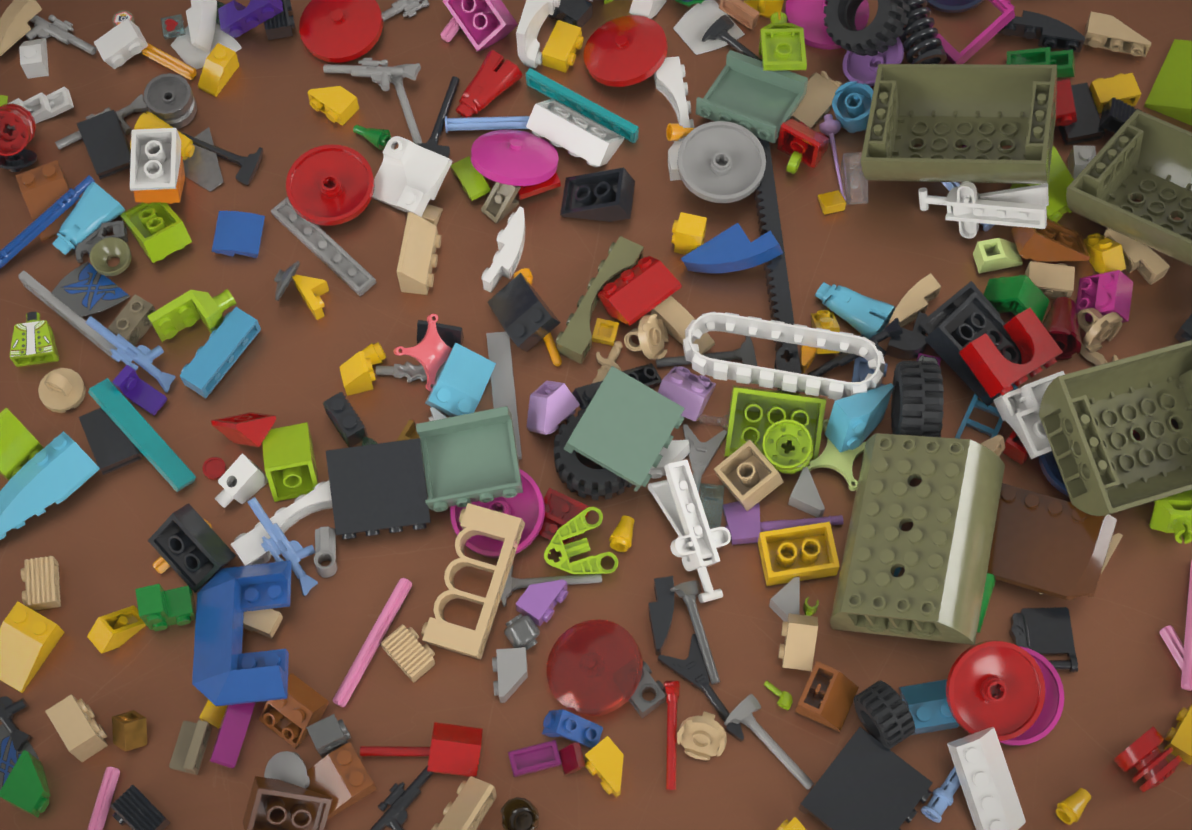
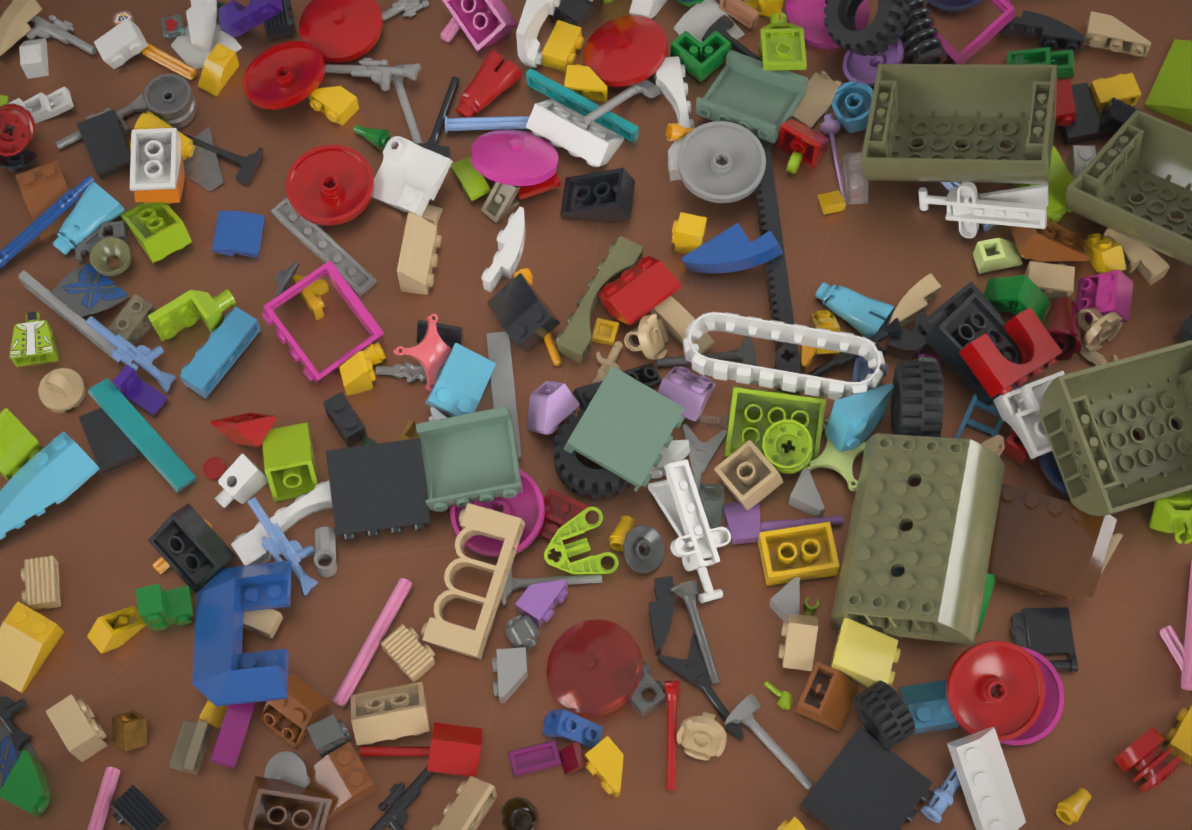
(283, 75): none -> red dish
(349, 297): none -> dark pink window
(389, 713): none -> tan slope
(585, 83): none -> yellow slope
(644, 87): none -> light grey piece
(651, 549): none -> dark grey dish
(698, 57): none -> green brick
(864, 654): none -> light yellow slope

